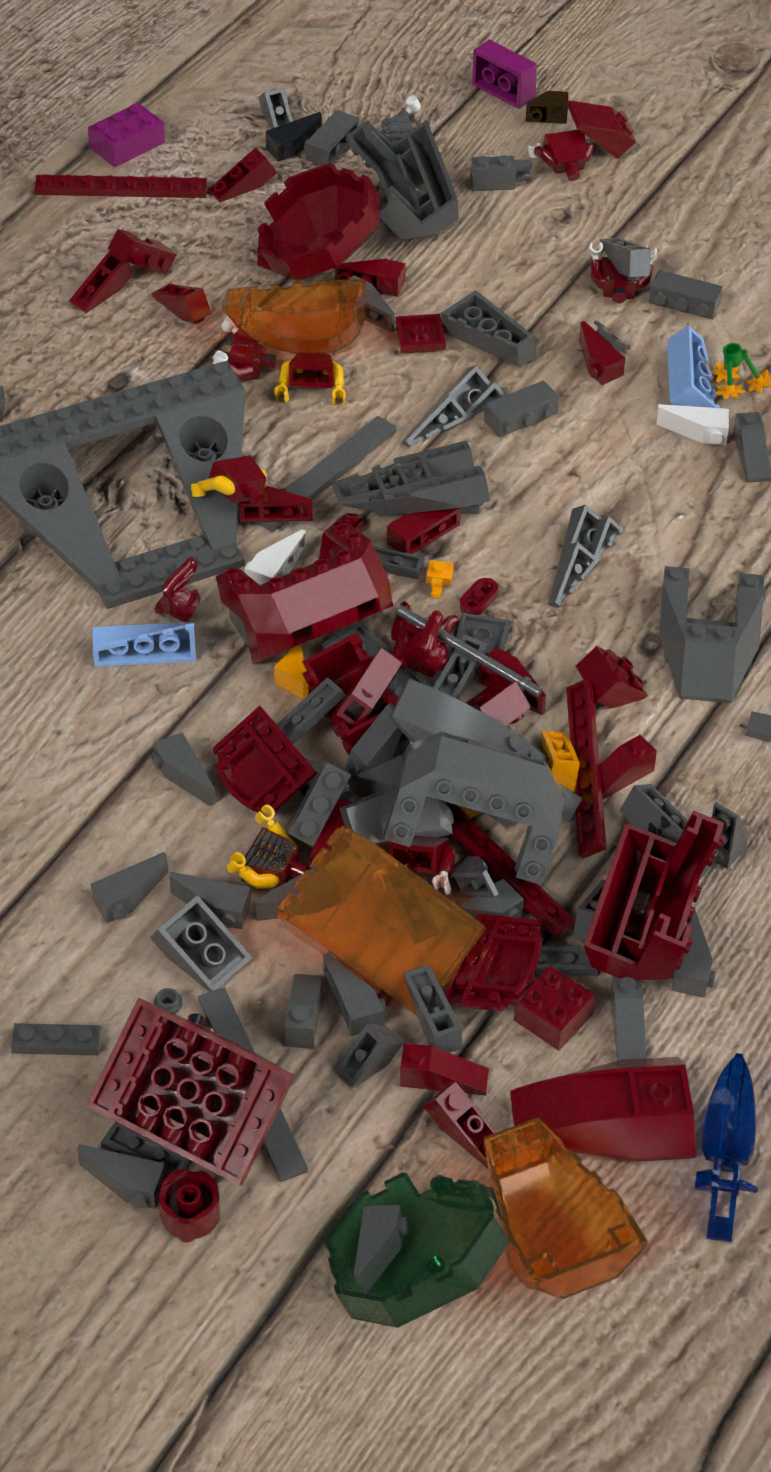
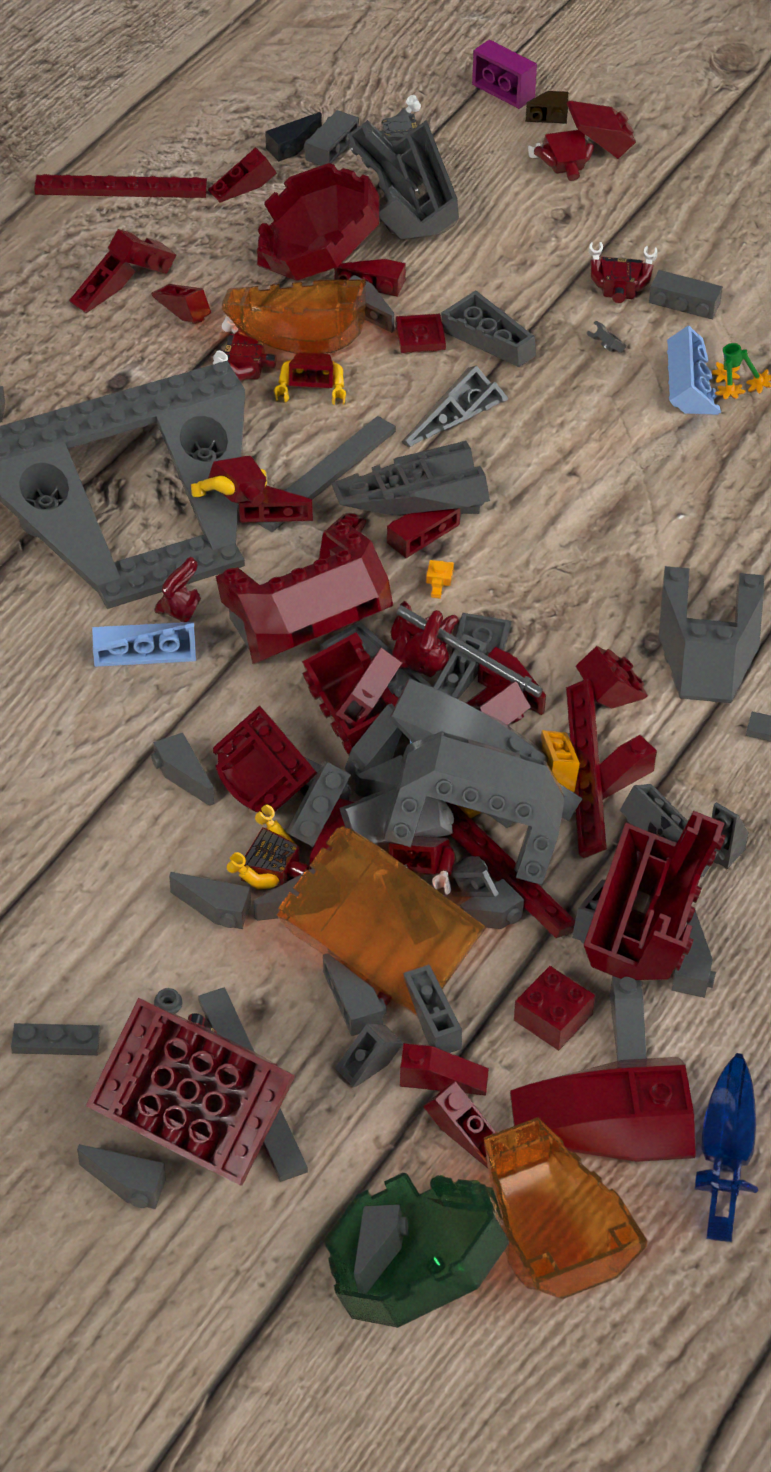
(126, 134): magenta brick -> none
(126, 889): dark grey slope -> none
(128, 1142): dark grey tile -> none
(189, 1204): dark red brick -> none
(201, 945): dark grey slope -> none
(275, 107): dark grey slope -> none
(277, 559): white slope -> none
(289, 673): light orange slope -> none
(303, 1011): dark grey slope -> none
(311, 710): dark grey plate -> none
(400, 562): dark grey tile -> none
(479, 596): dark red plate -> none
(497, 964): dark red slope -> none
(498, 172): dark grey hinge -> none
(521, 408): dark grey brick -> none
(565, 959): dark grey plate -> none
(583, 545): dark grey wedge -> none
(601, 358): dark red slope -> none
(628, 257): dark grey slope -> none
(697, 423): white slope -> none
(752, 446): dark grey slope -> none

